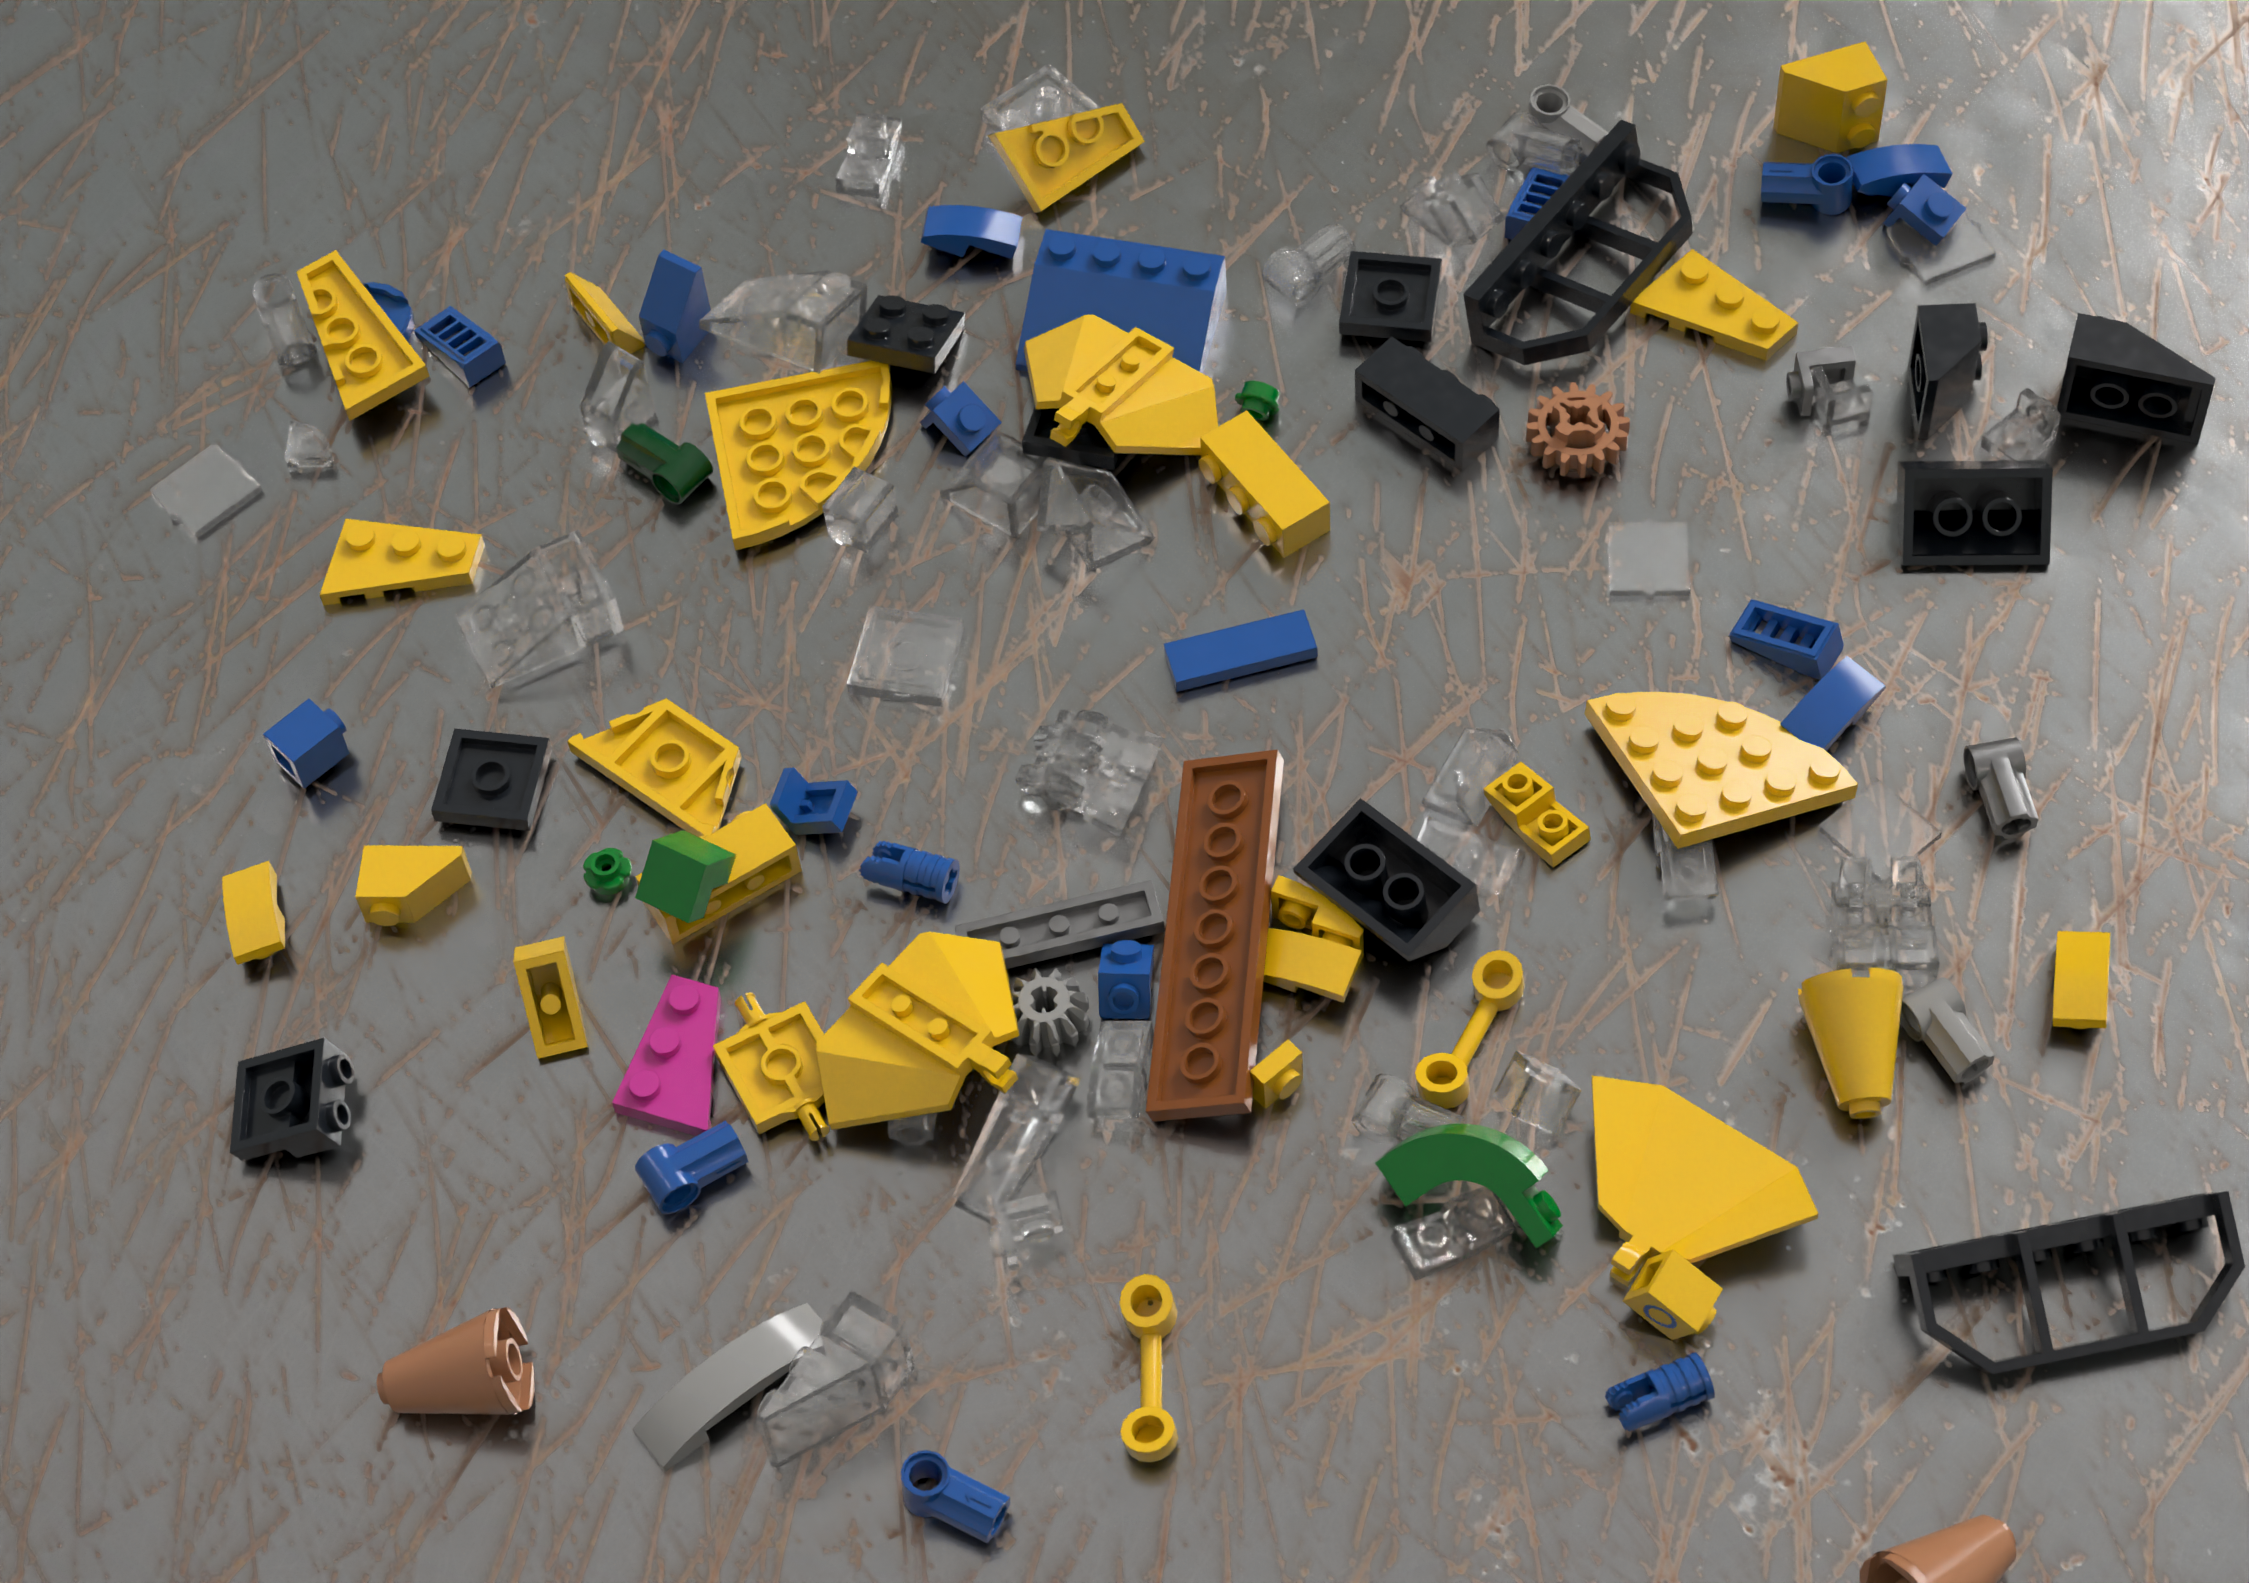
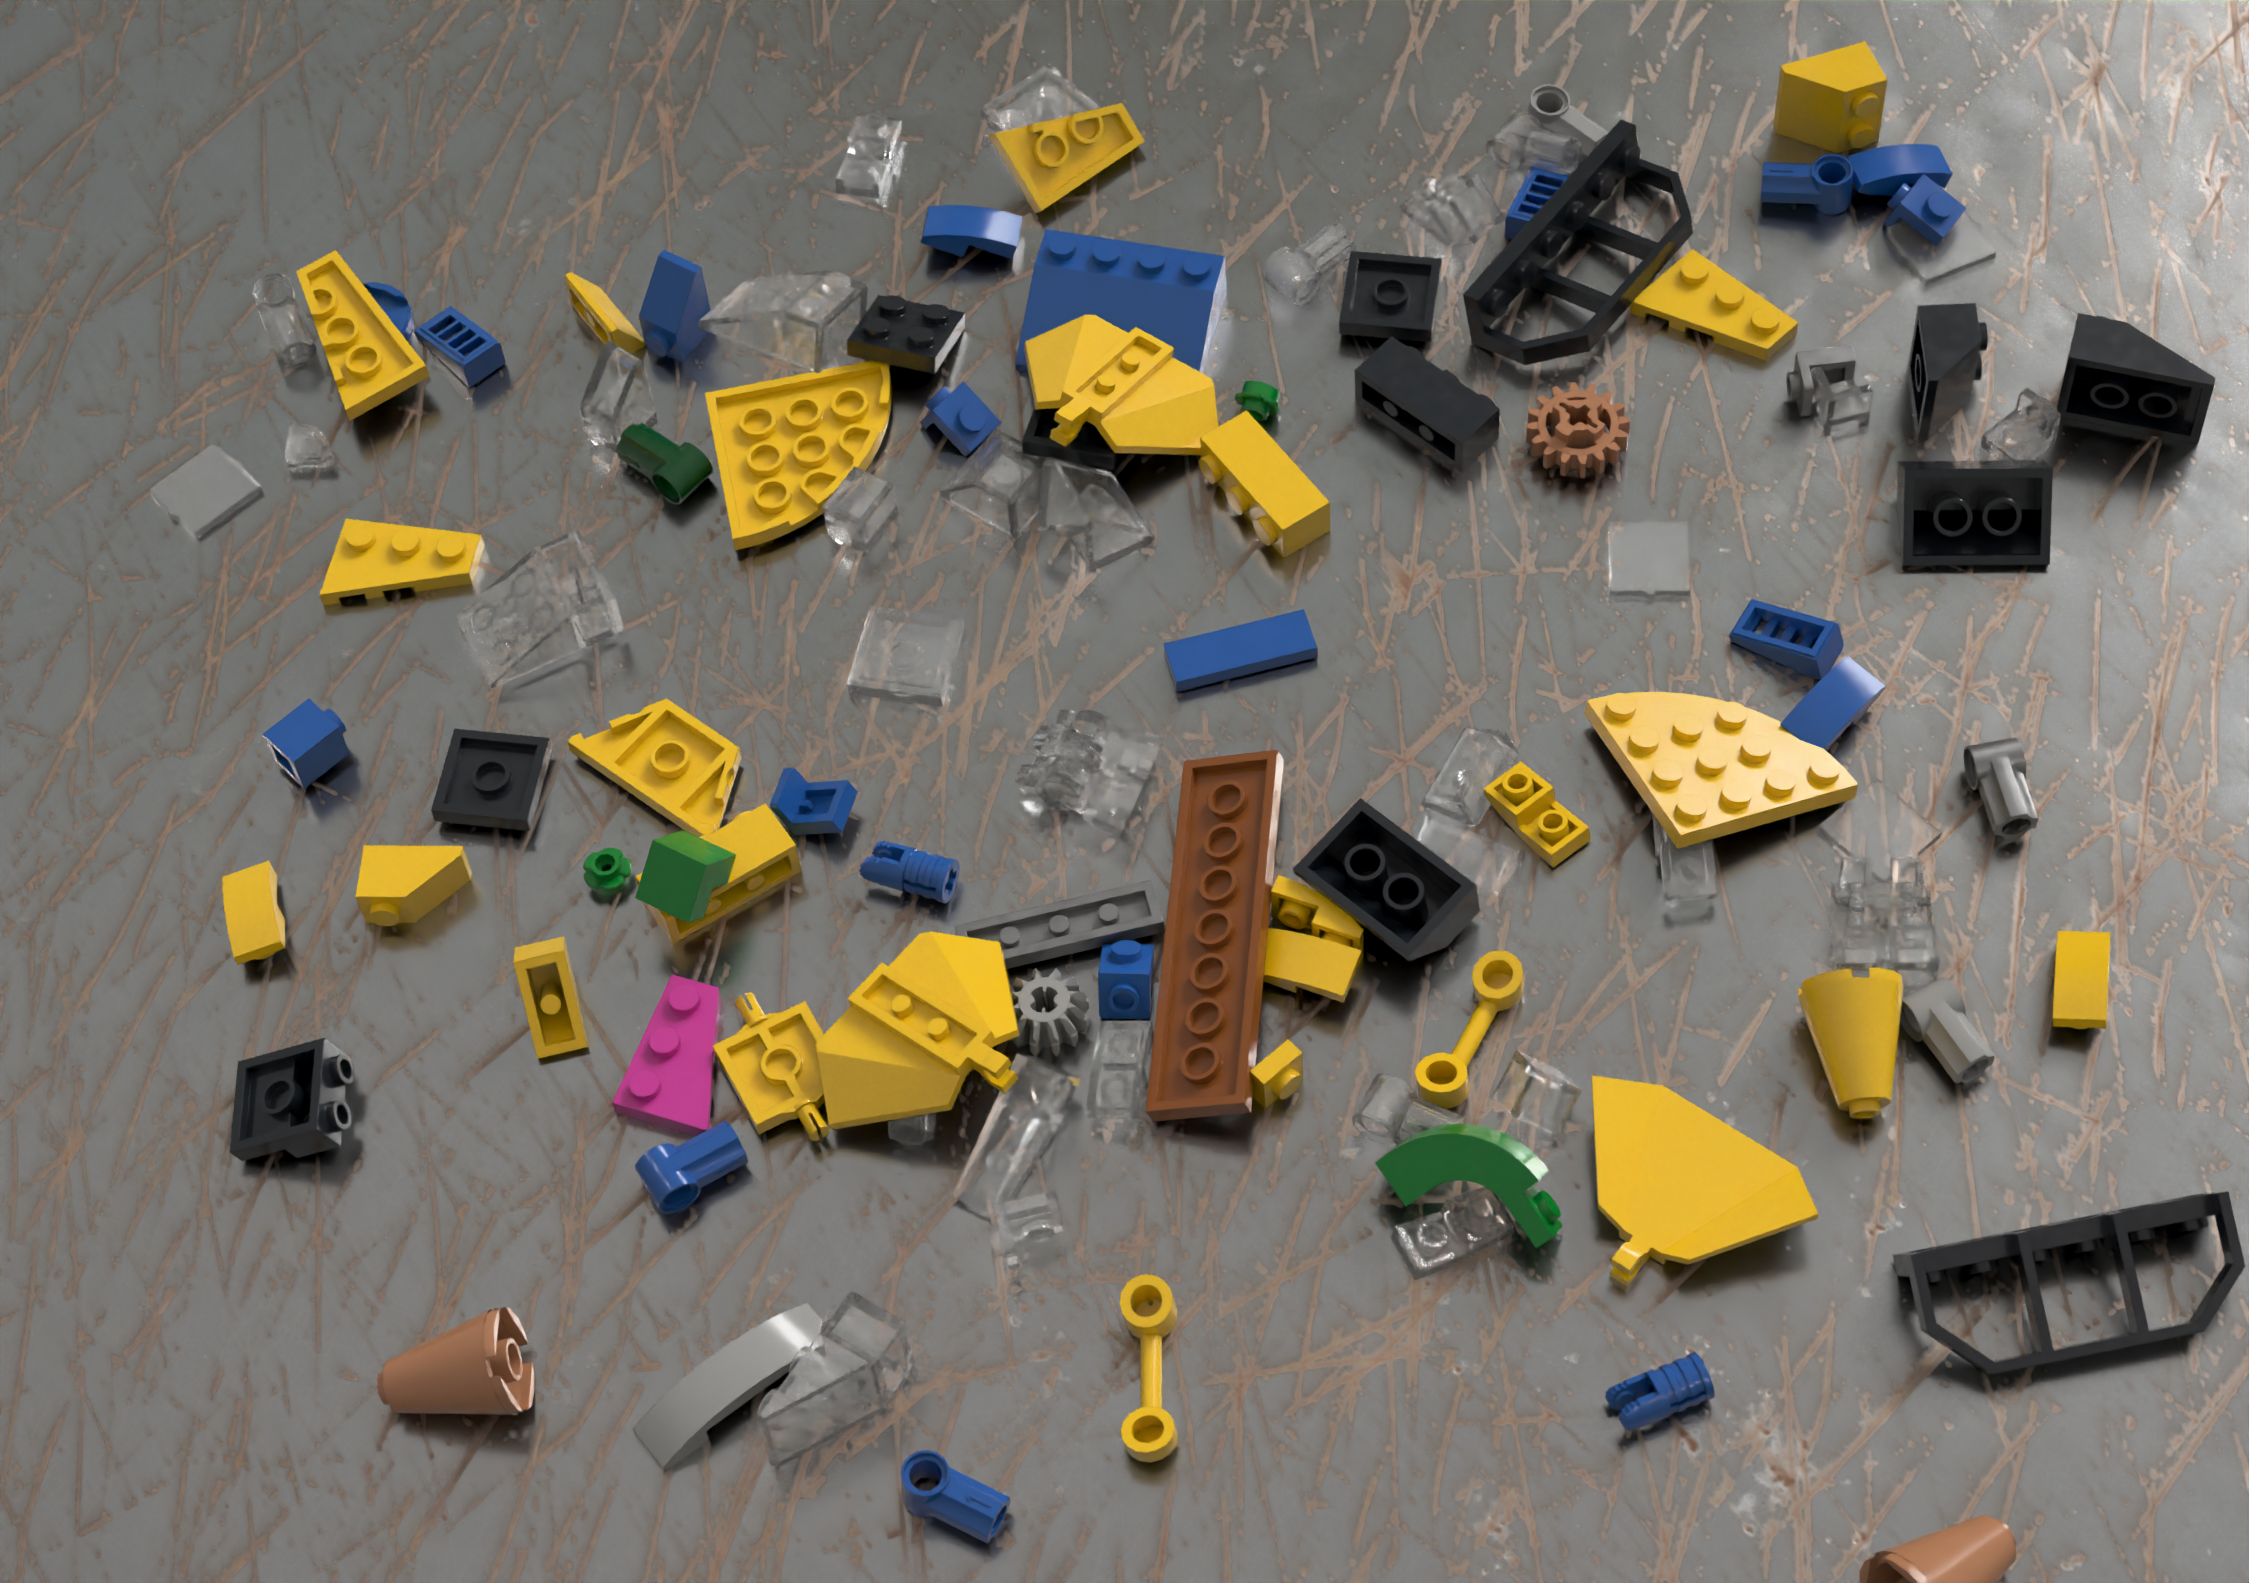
(1673, 1295): yellow brick -> none

